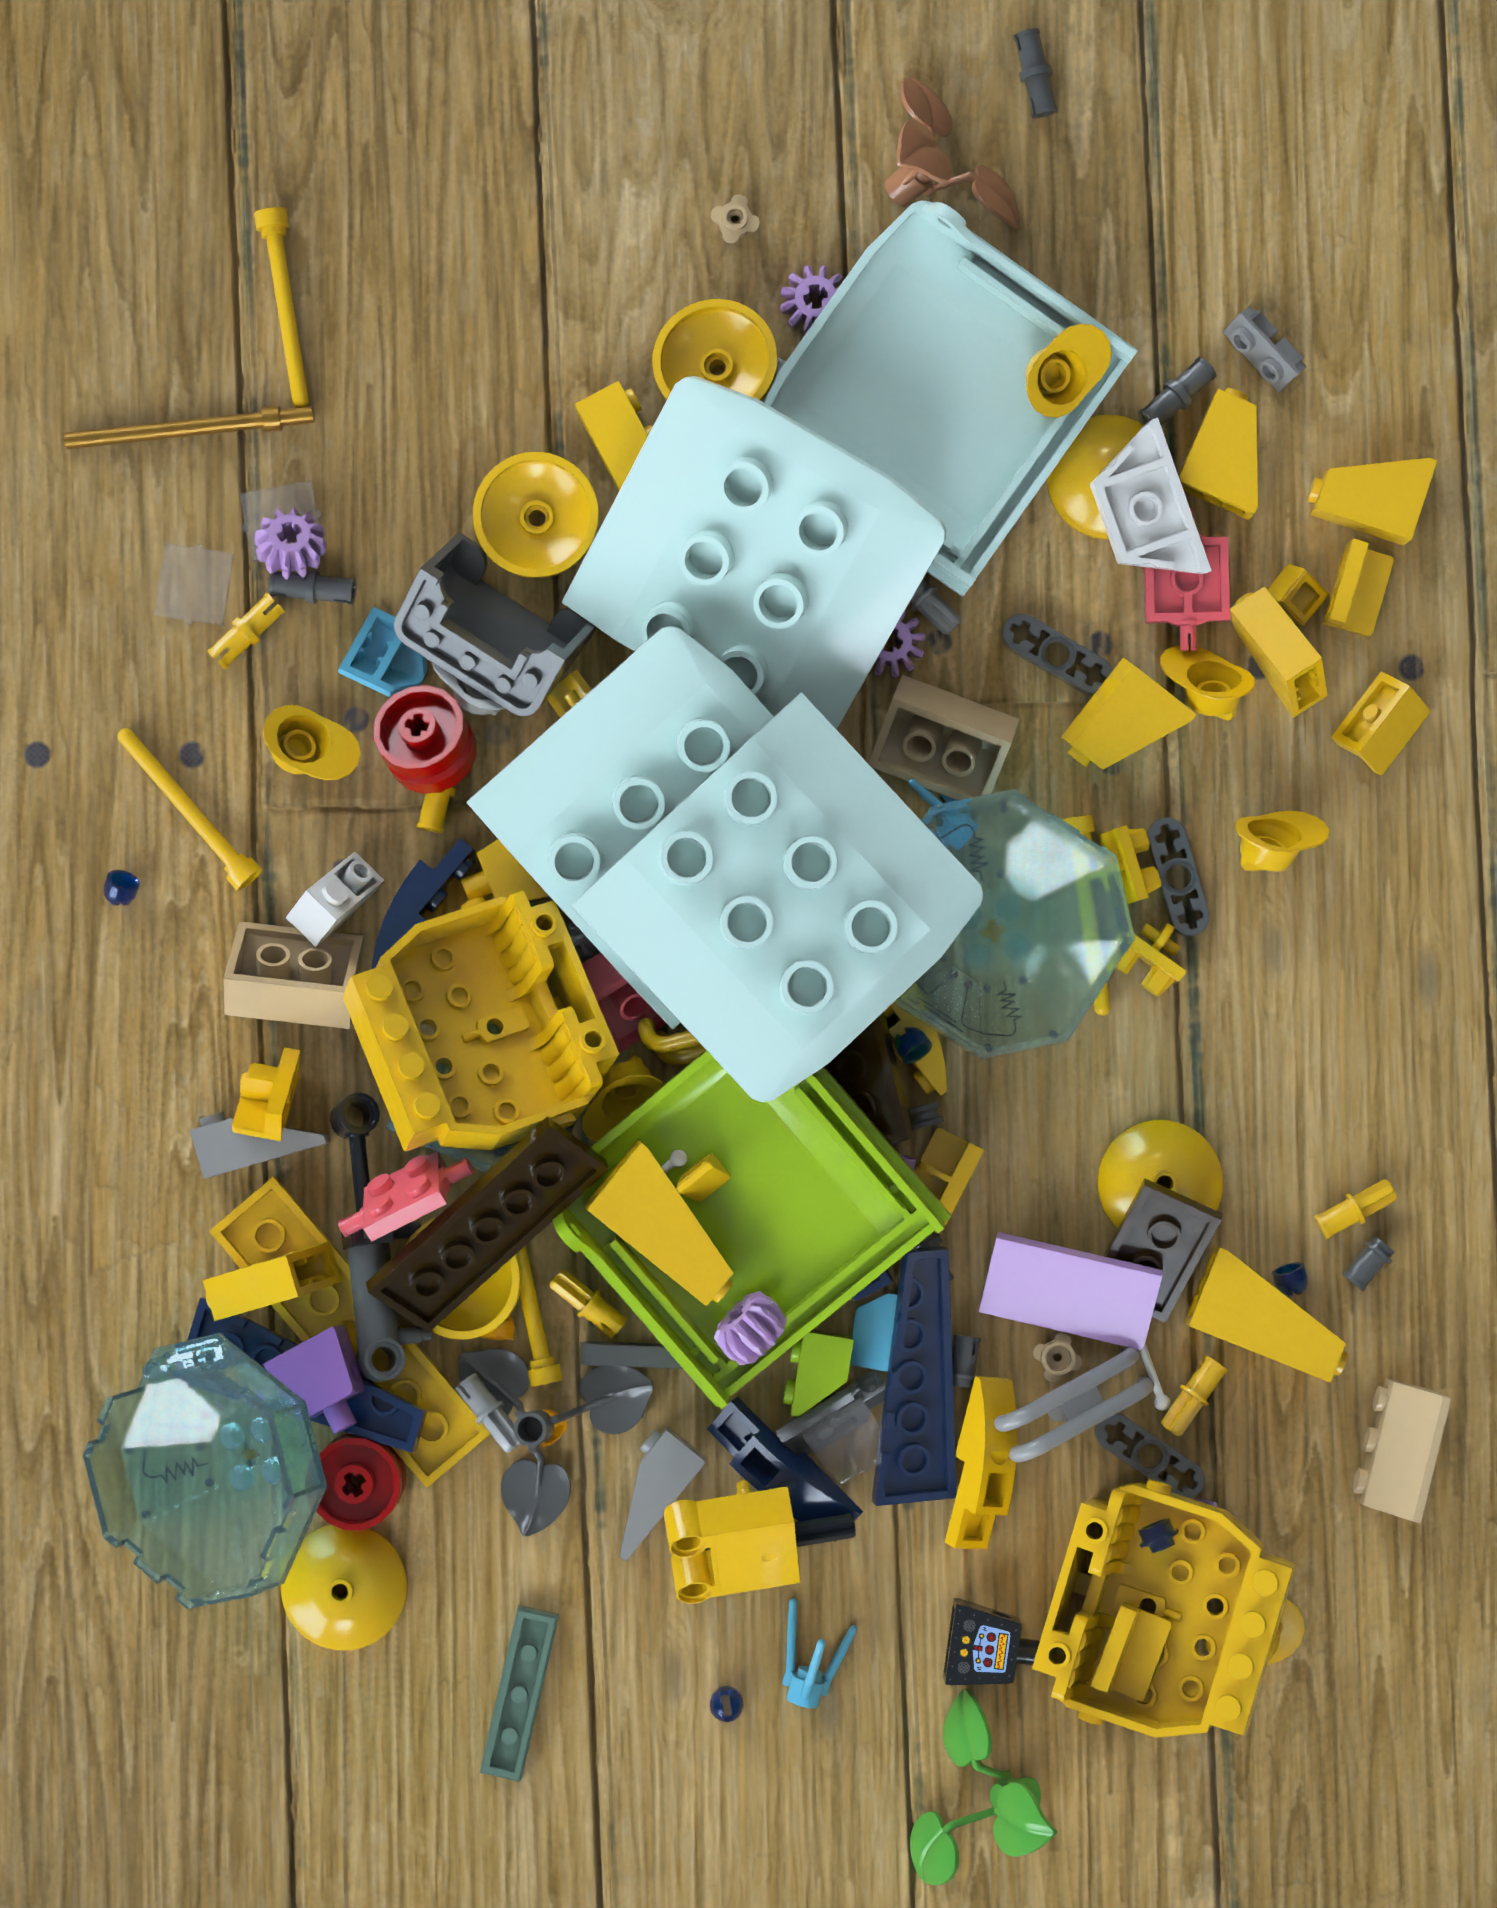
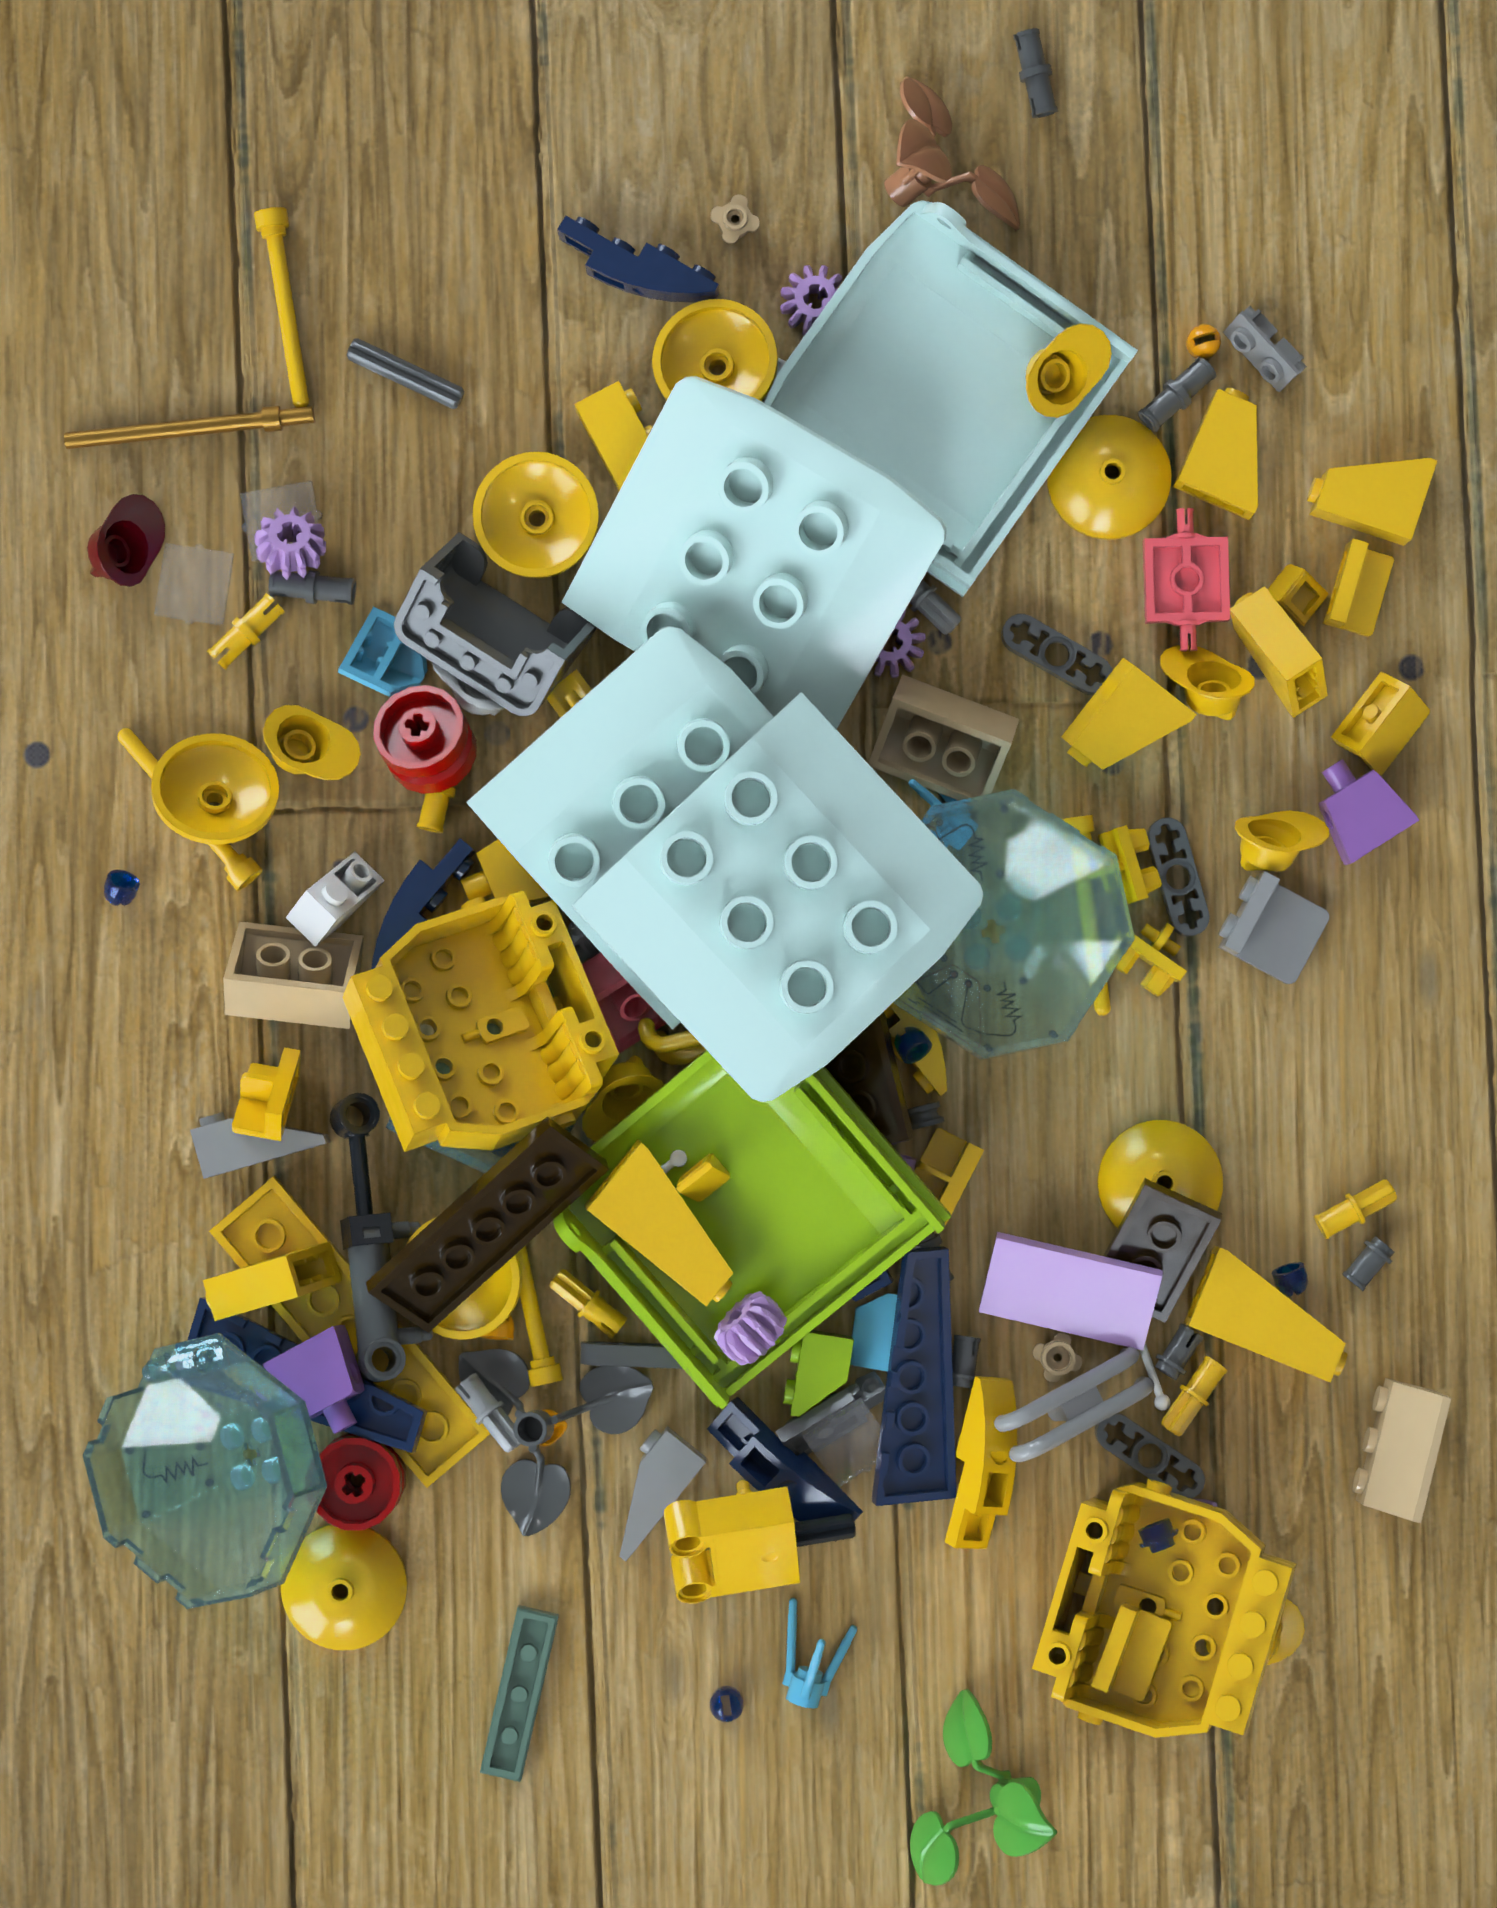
(127, 541): none -> dark red piece
(219, 771): none -> yellow dish
(405, 373): none -> dark grey axle
(405, 1195): coral plate -> none
(650, 275): none -> dark blue slope
(984, 1646): torso -> none
(1148, 508): white wing -> none
(1178, 1352): none -> dark grey pin
(1207, 349): none -> light orange hinge
(1273, 928): none -> light grey bracket
(1362, 812): none -> medium lavender torso

